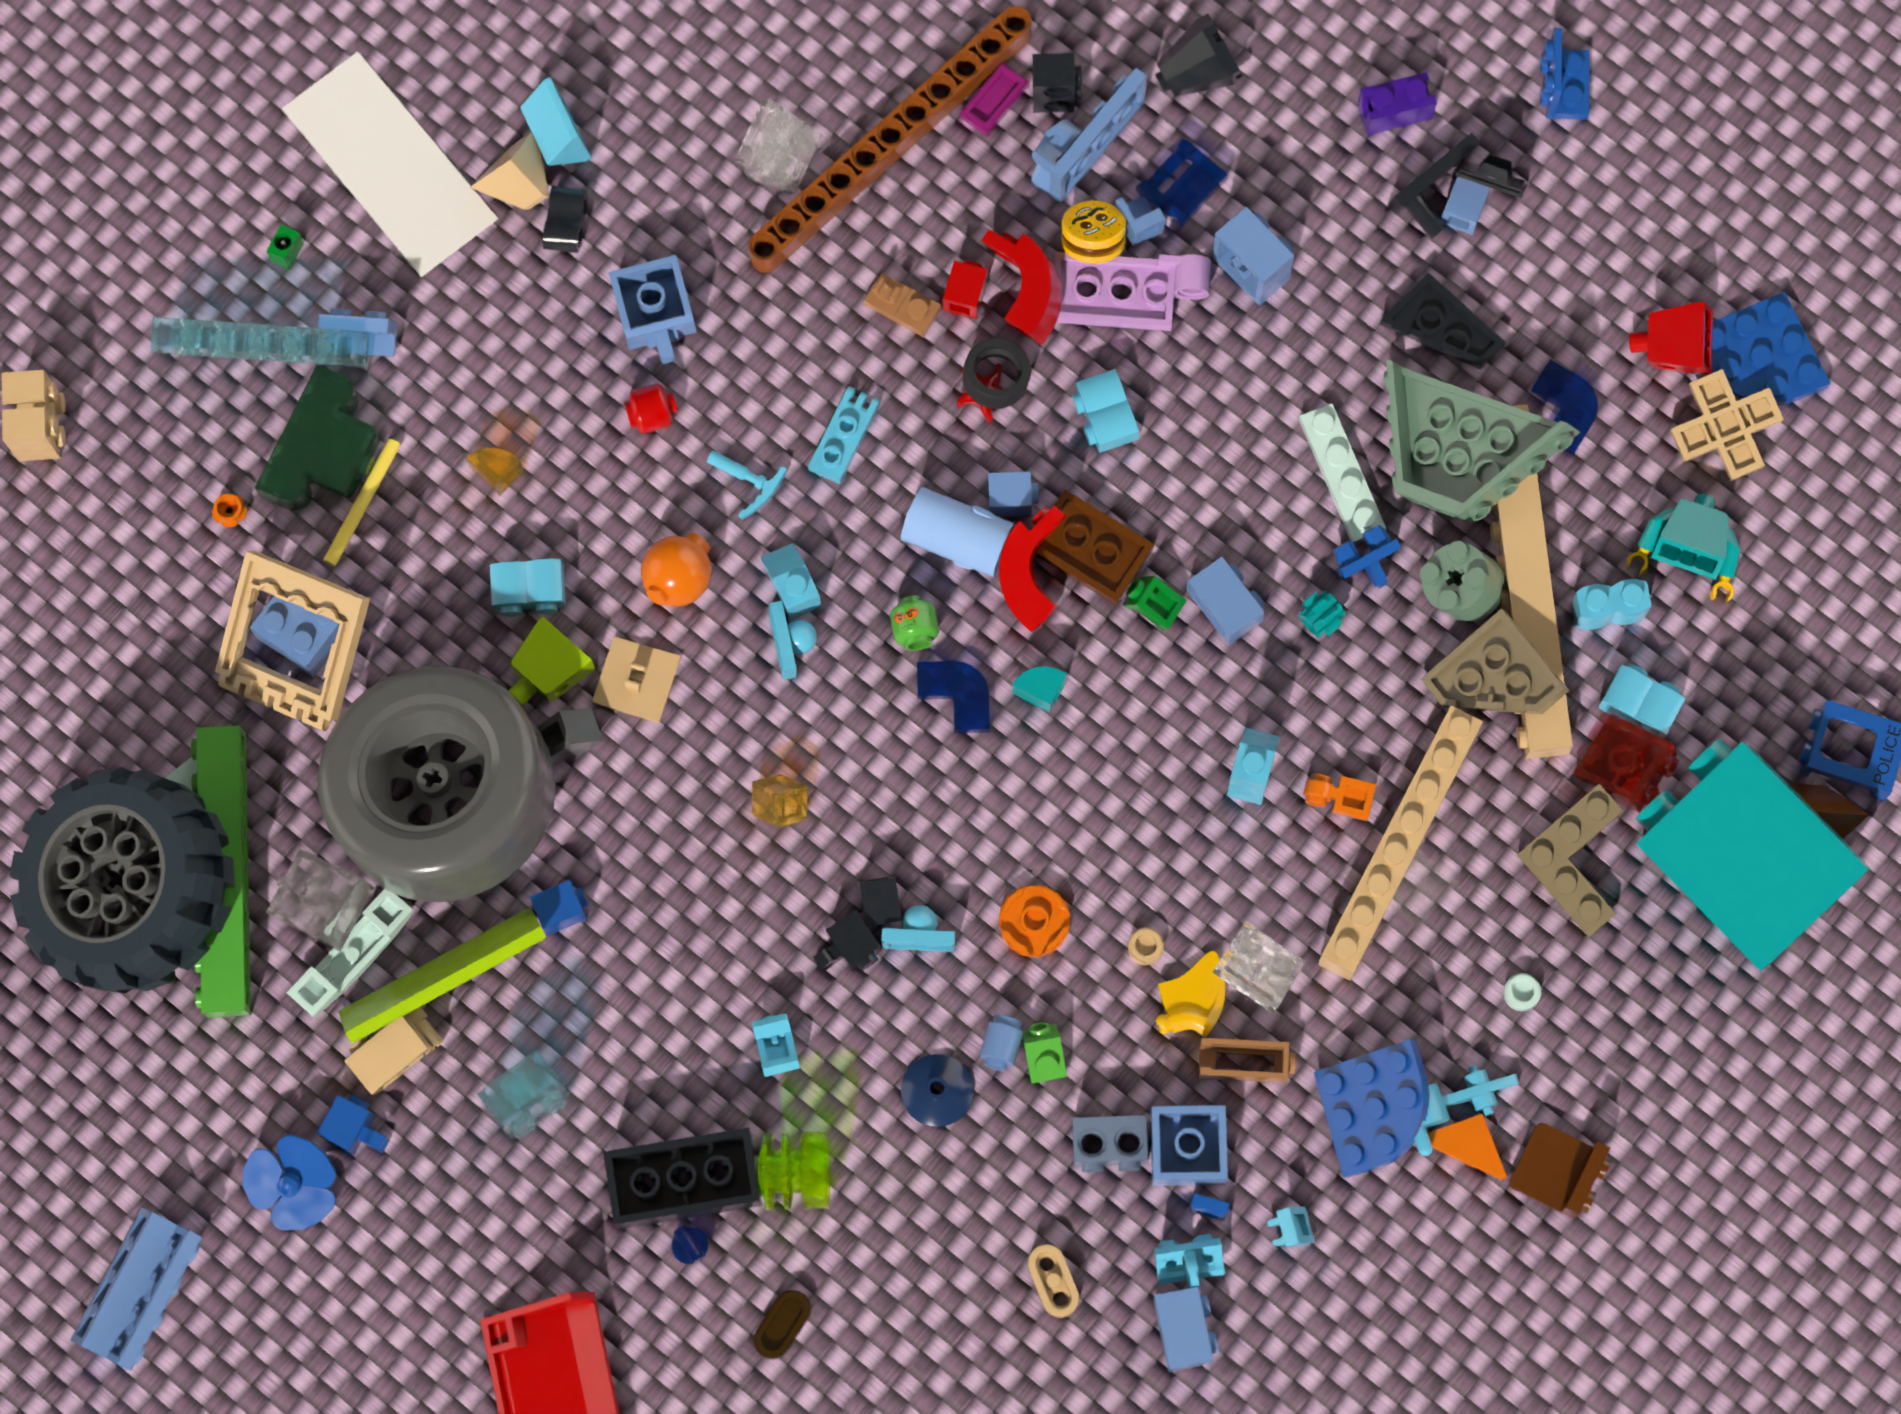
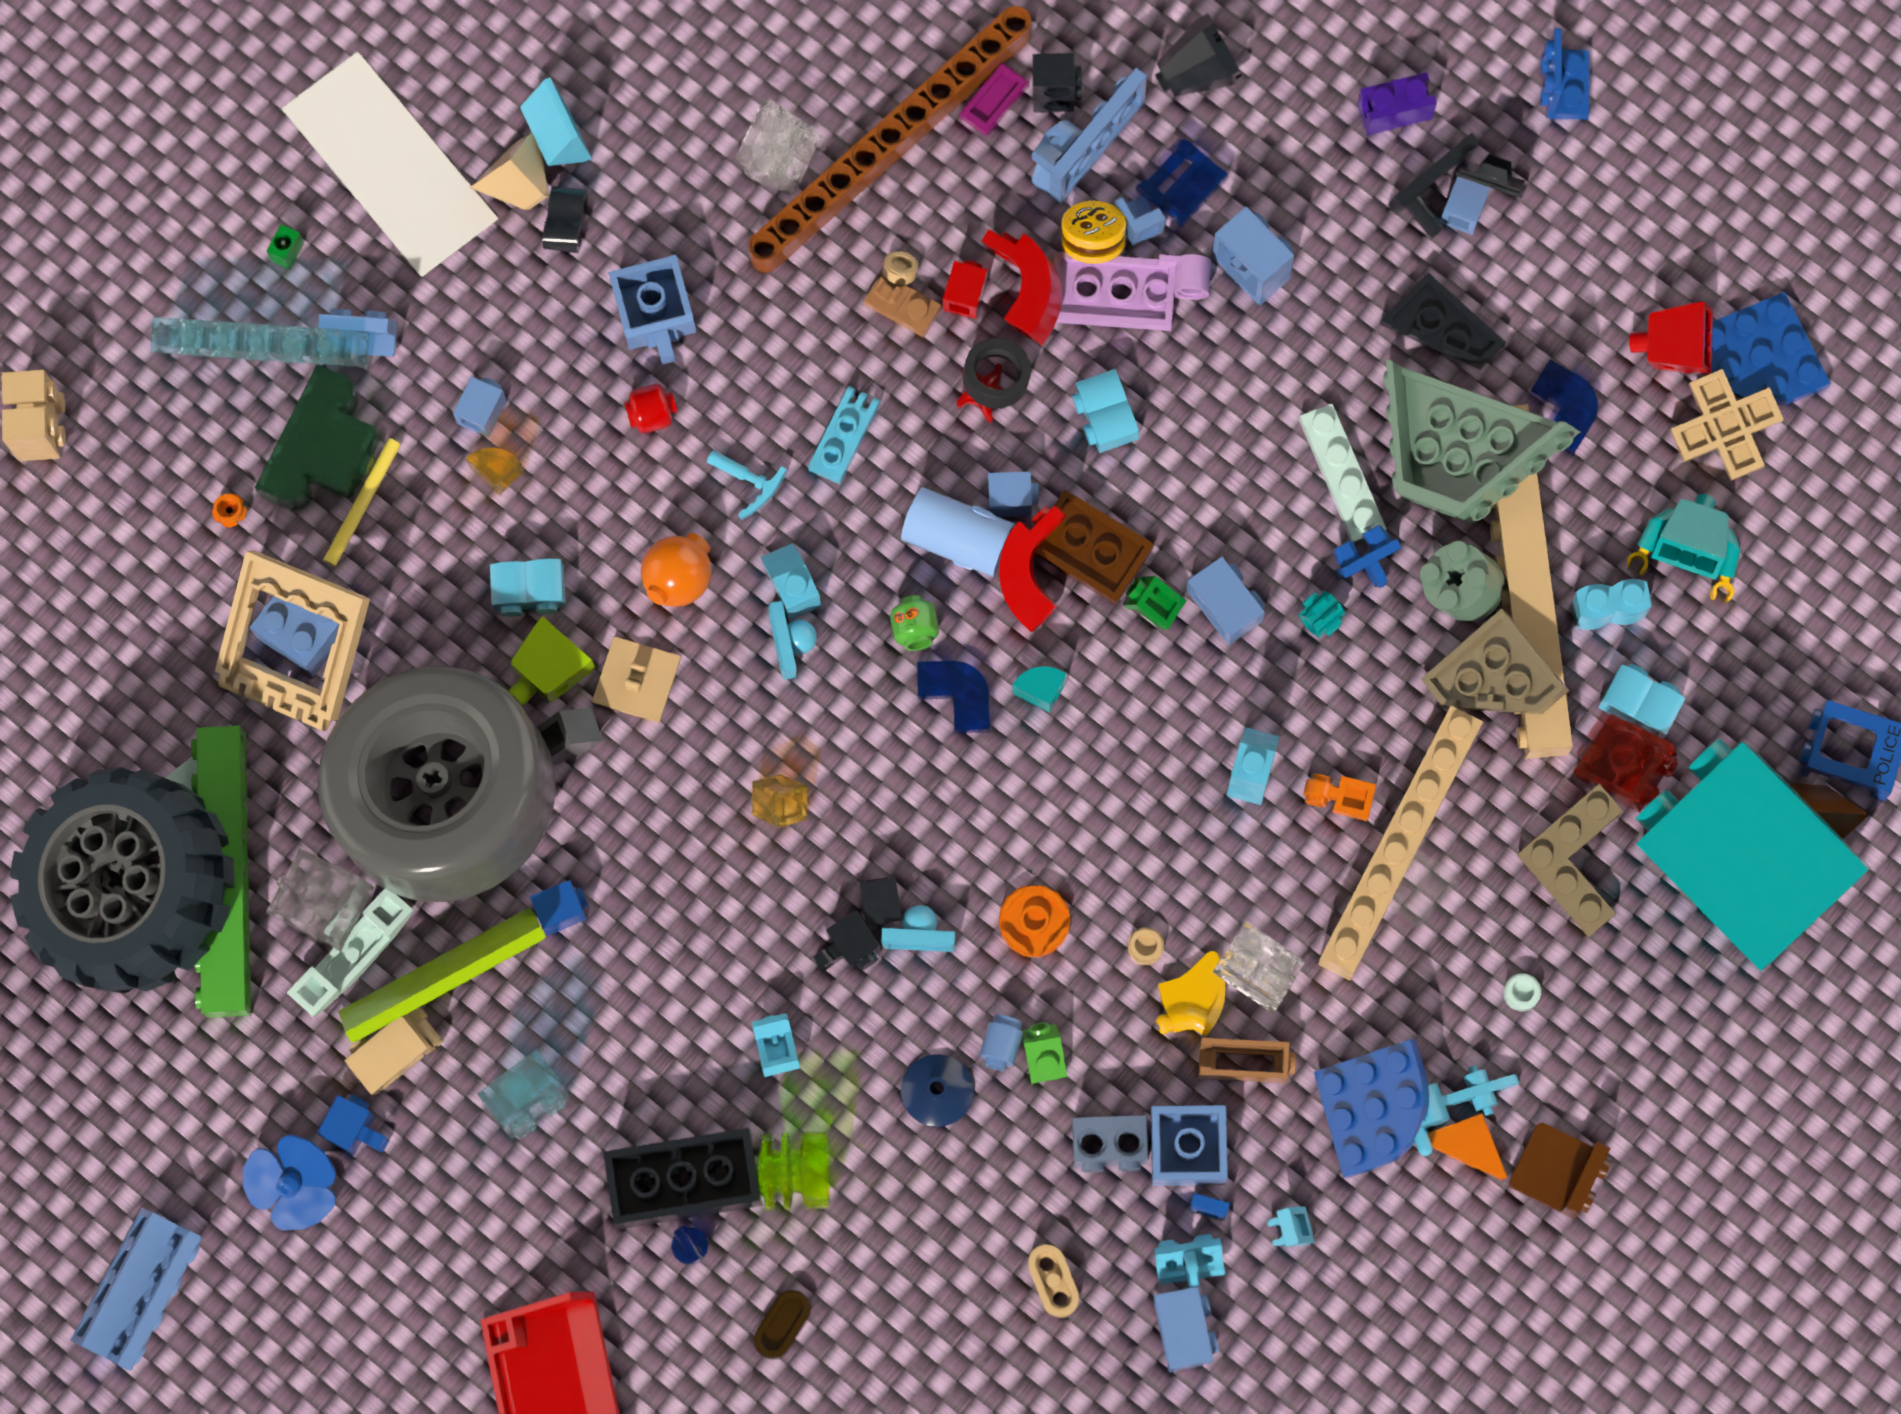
(480, 406): none -> medium blue brick
(900, 268): none -> tan tile

